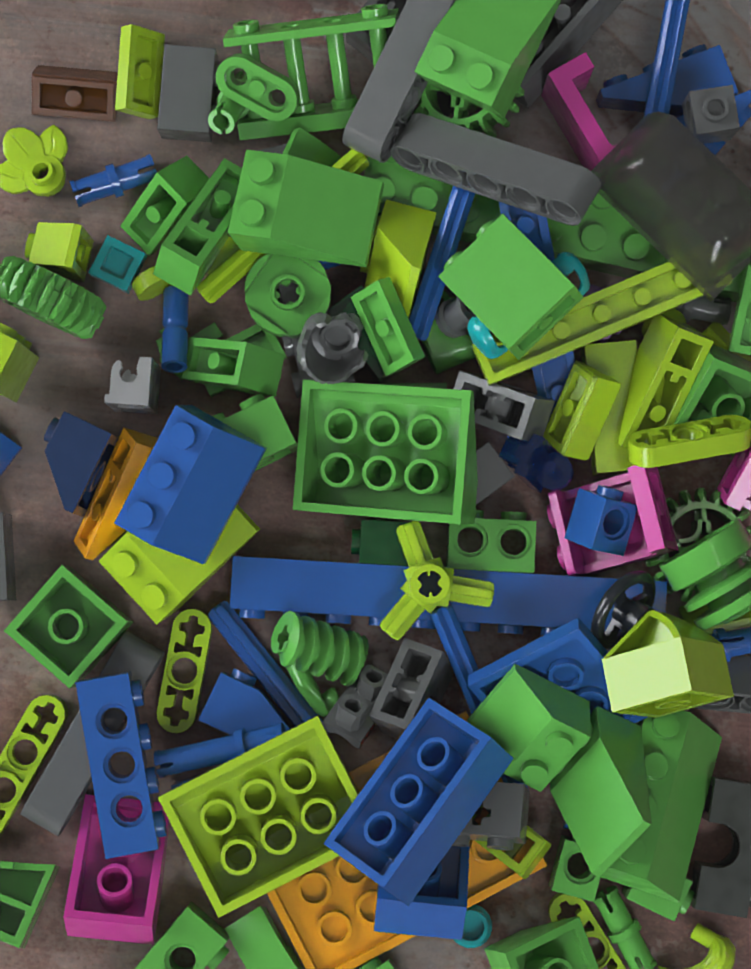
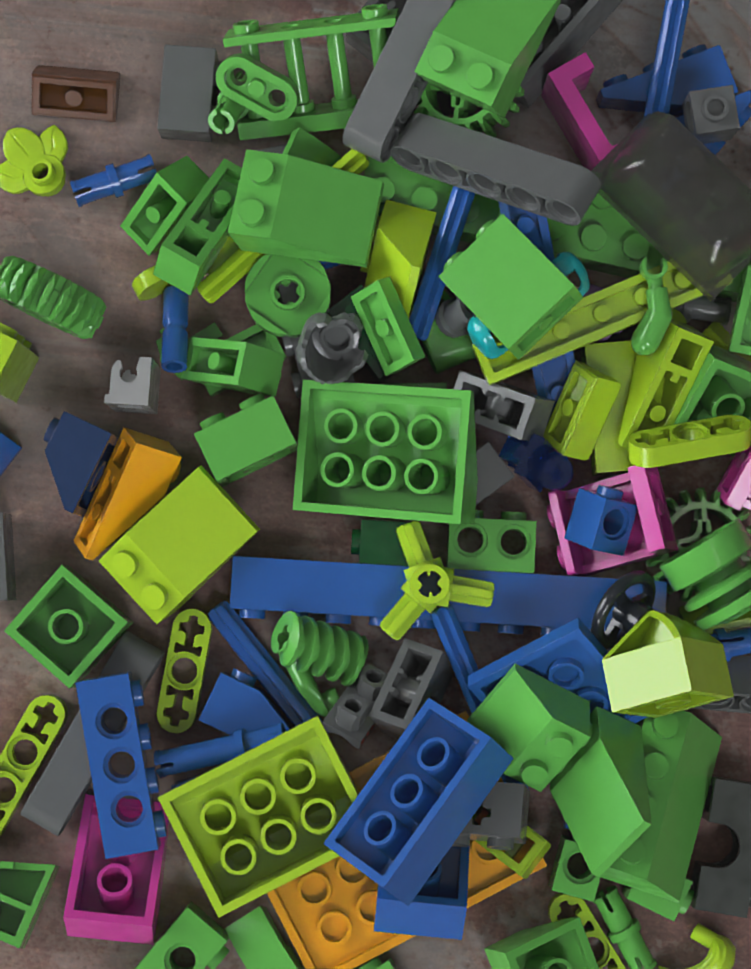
(60, 249): lime slope -> none
(117, 264): teal plate -> none
(139, 71): lime plate -> none
(190, 484): blue slope -> none
(476, 927): teal plate -> none
(658, 315): none -> bright green arm

